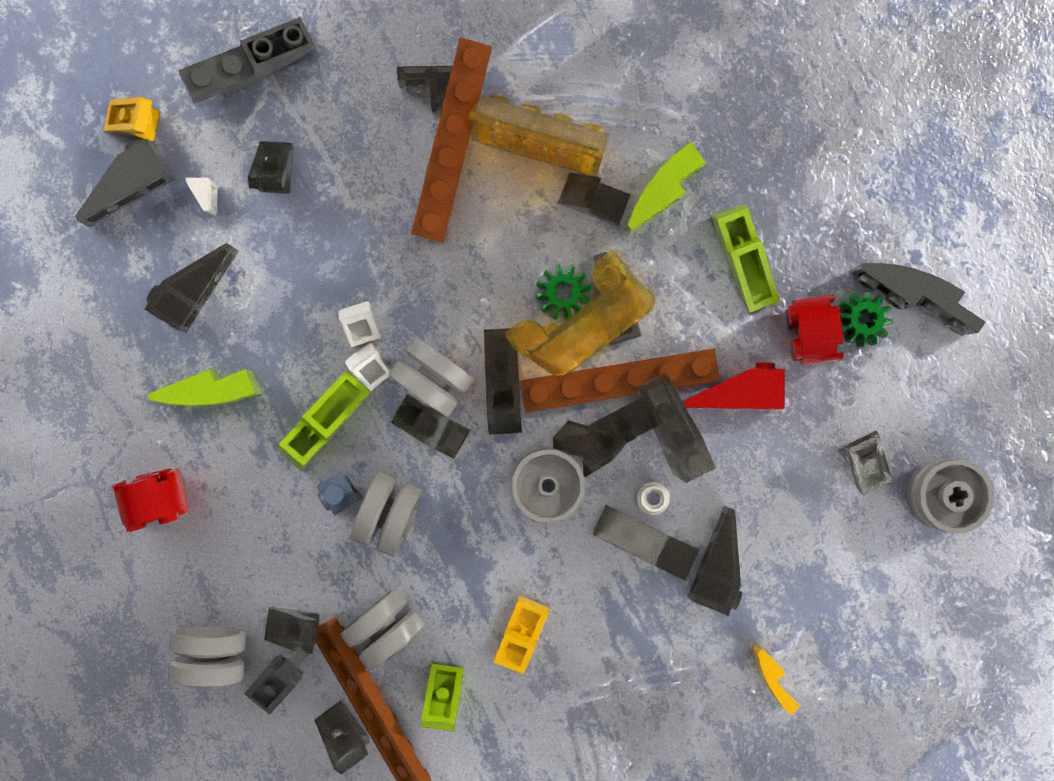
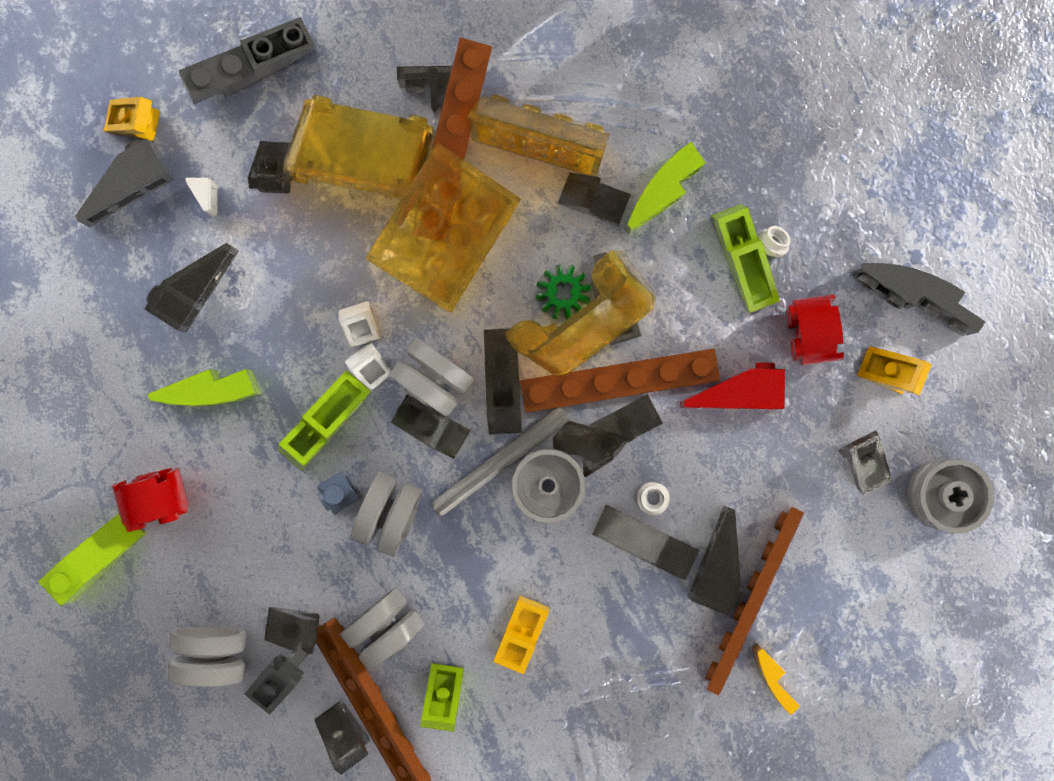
(89, 561): none -> lime slope
(357, 148): none -> clear yellow windscreen
(443, 228): none -> clear yellow slope
(500, 461): none -> light grey axle
(675, 429): clear smoke slope -> none
(747, 612): none -> dark orange plate
(775, 241): none -> white plate
(870, 330): green gear -> none
(894, 371): none -> yellow slope

